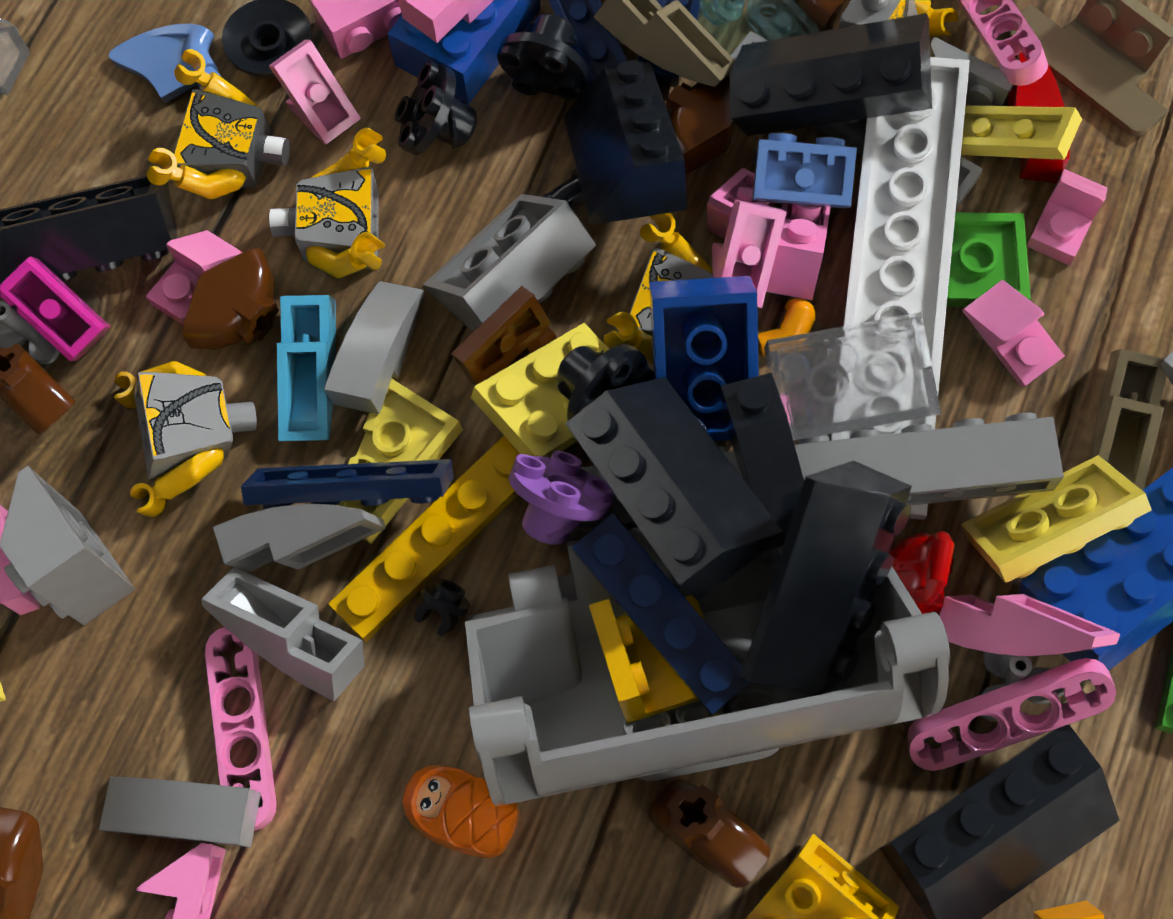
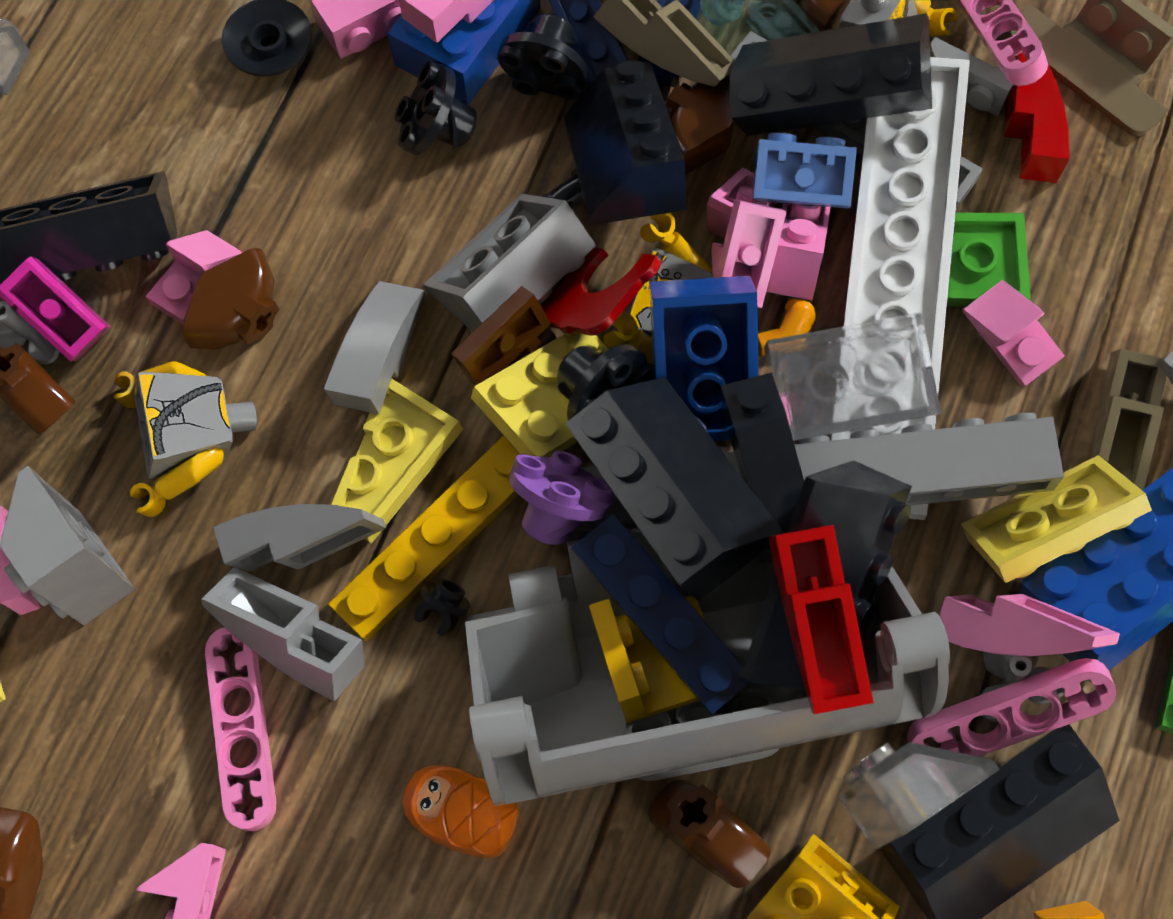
(158, 52): medium blue arm -> none
(180, 810): light grey slope -> none
(219, 140): torso -> none
(304, 366): medium azure slope -> none
(314, 92): bright pink slope -> none
(338, 212): torso -> none
(366, 482): dark blue plate -> none
(592, 313): none -> red piece
(821, 619): none -> red slope
(907, 786): none -> clear slope
(924, 567): red piece -> none
(1019, 131): light yellow plate -> none
(1067, 217): bright pink slope -> none

